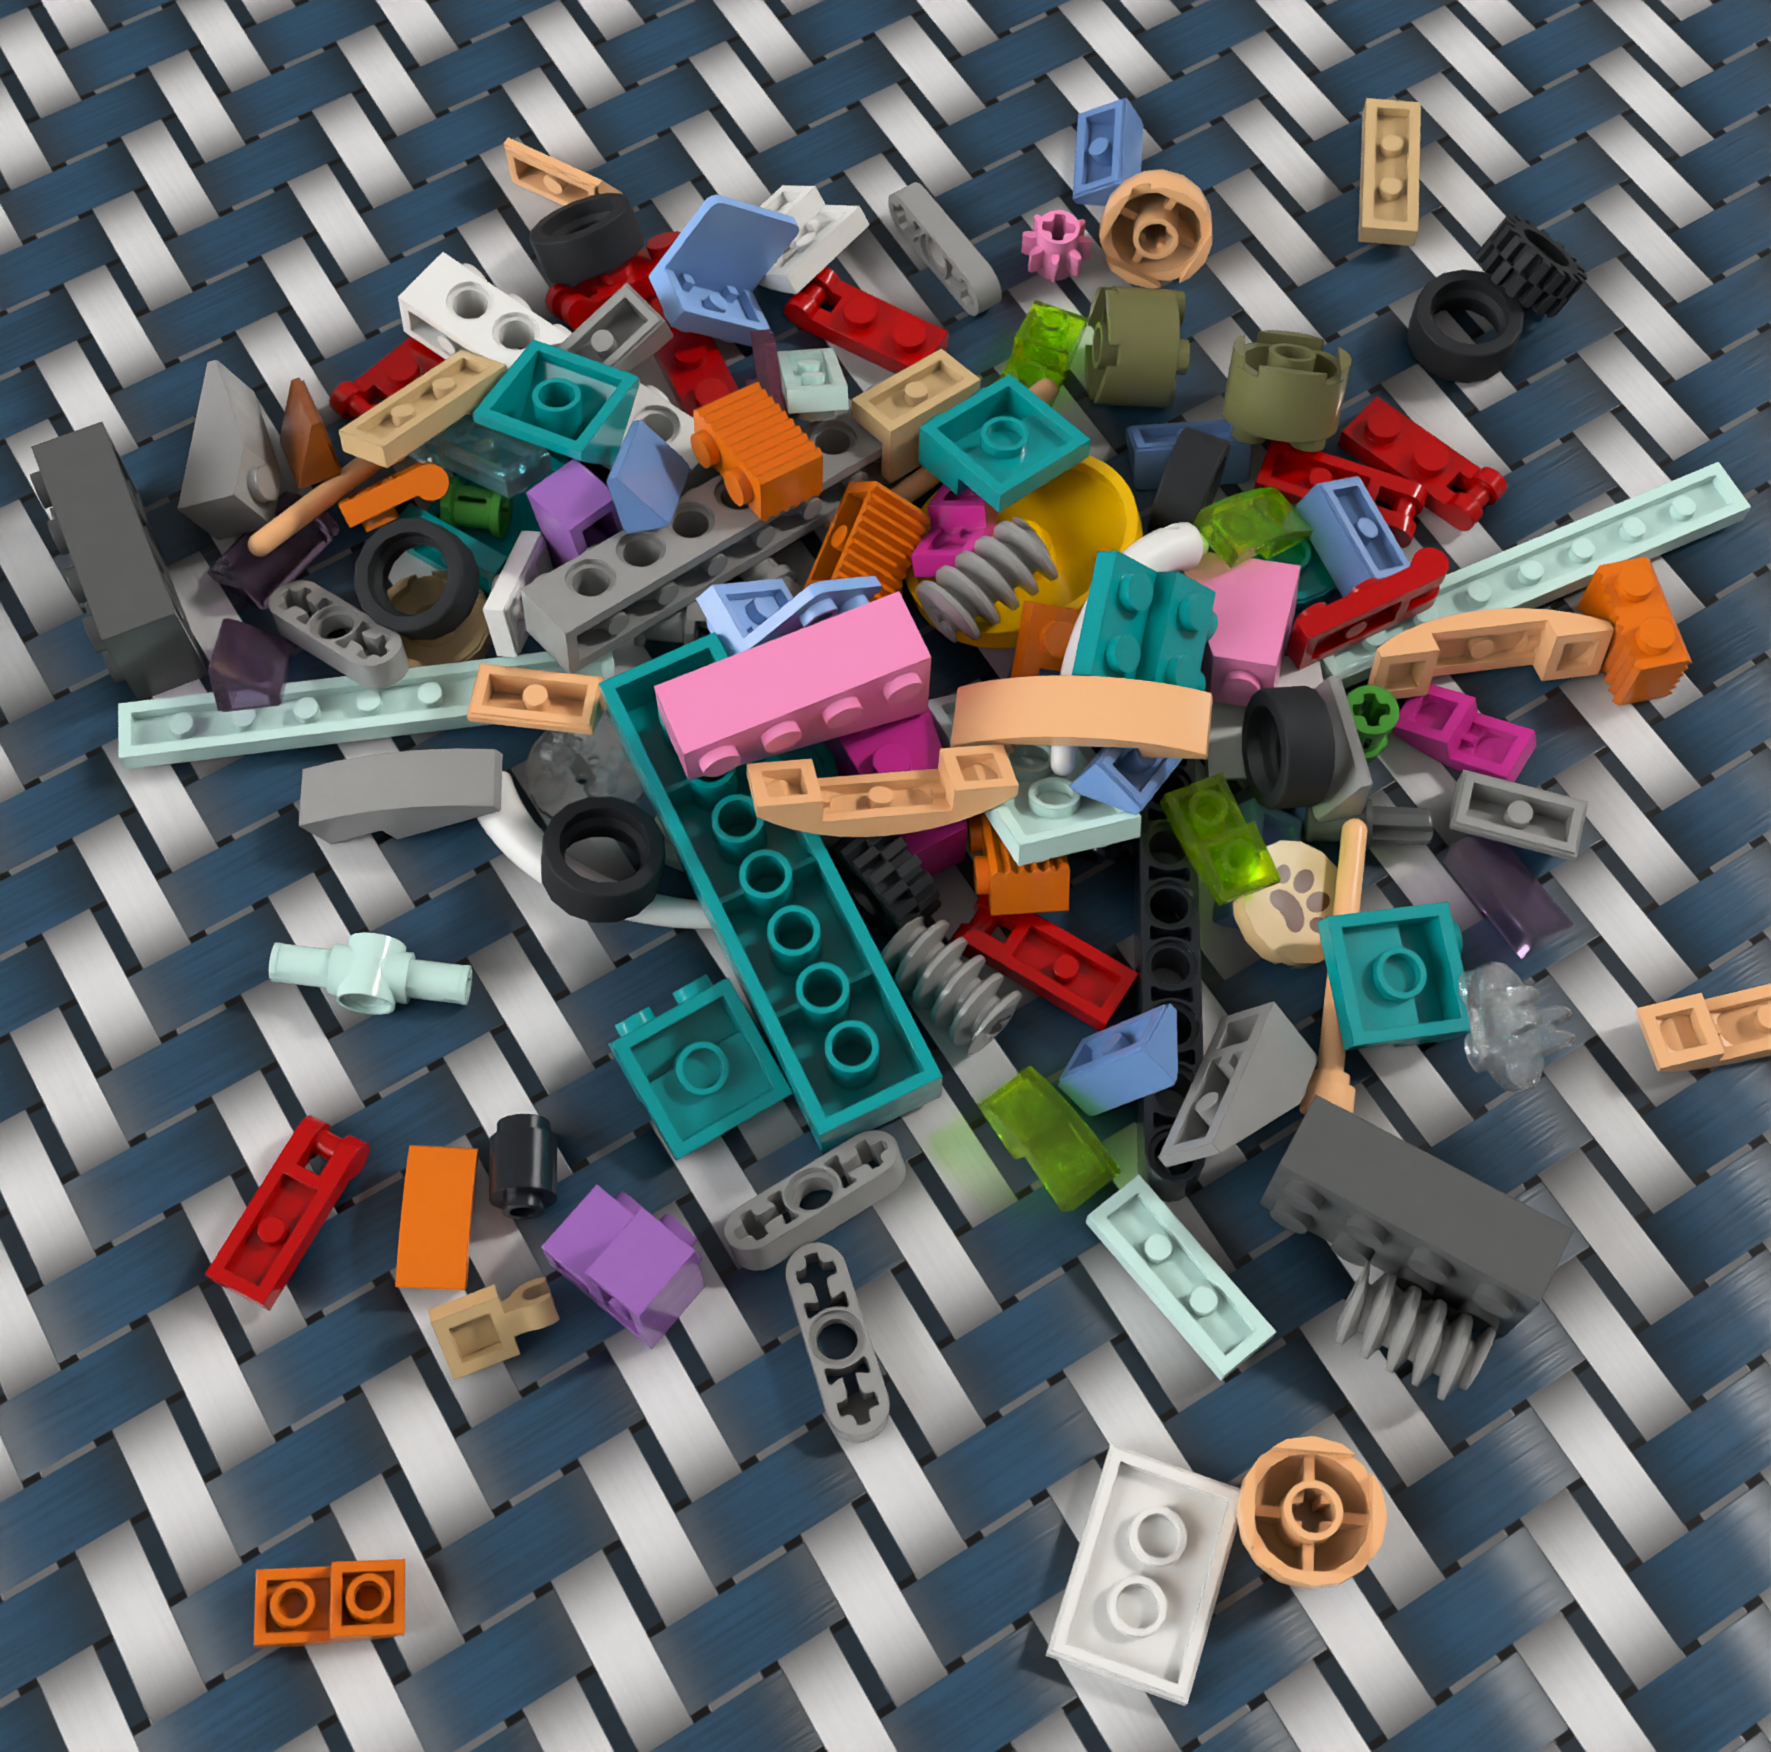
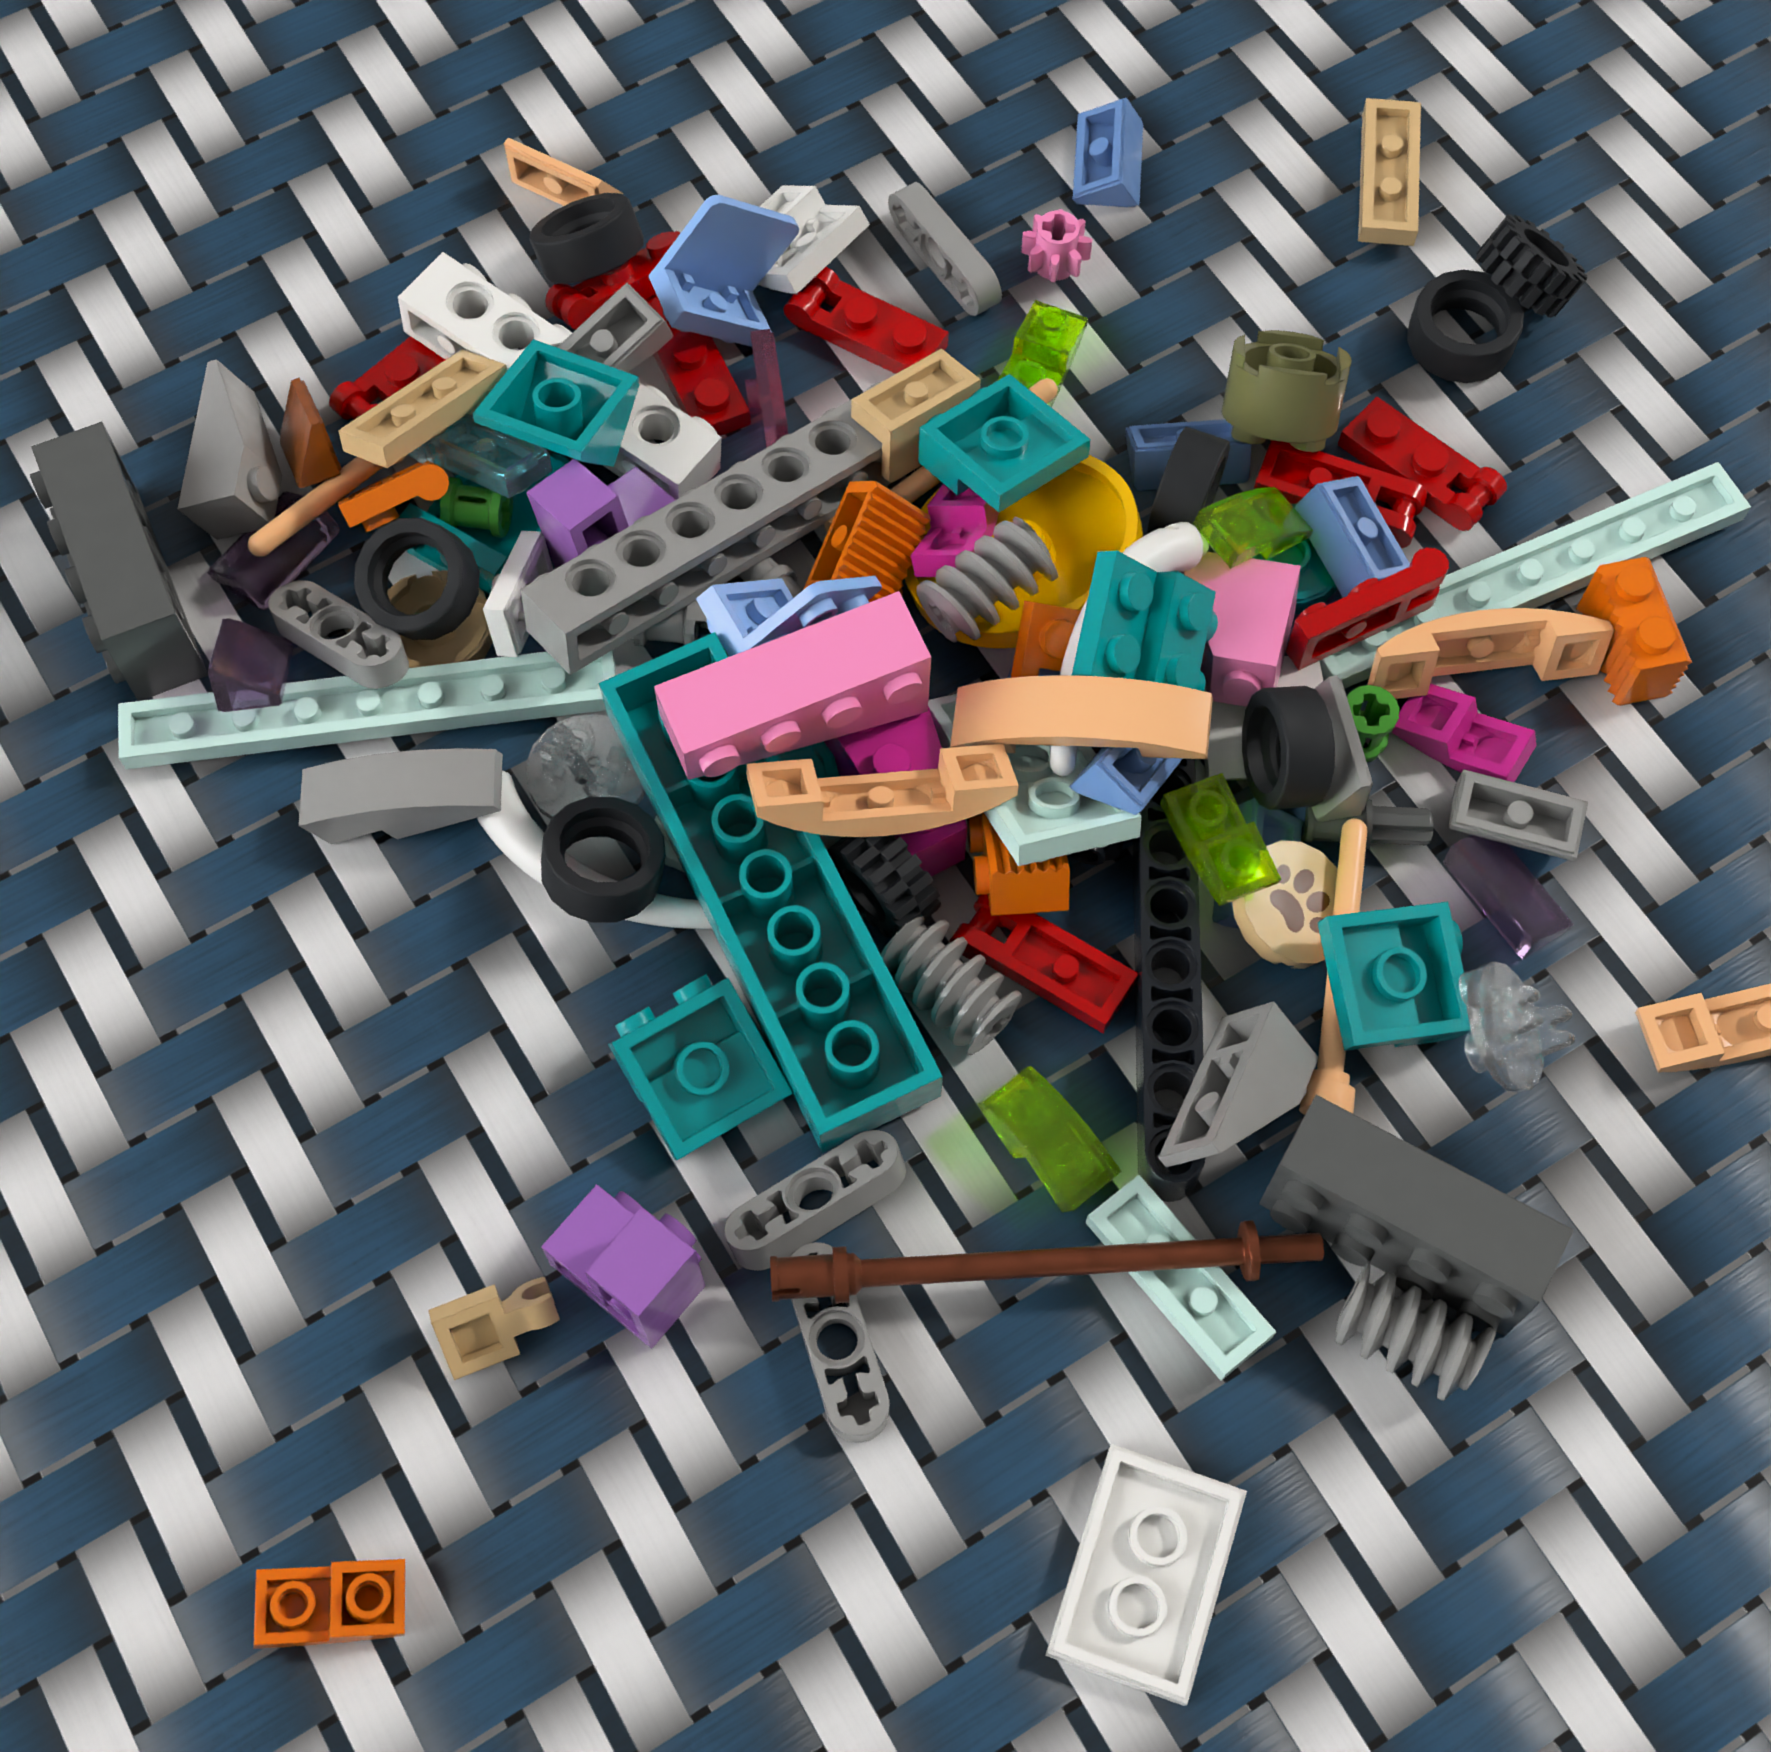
(287, 1213): red plate -> none
(370, 973): light aqua pin -> none
(437, 1217): orange slope -> none
(523, 1166): black brick -> none
(536, 699): light nougat slope -> none
(646, 480): medium blue slope -> none
(757, 451): orange brick -> none
(812, 383): light aqua plate -> none
(846, 1274): none -> copper bar
(1124, 1062): medium blue slope -> none
(1136, 346): olive brick -> none
(1156, 228): light nougat cylinder -> none
(1311, 1513): light nougat cylinder -> none

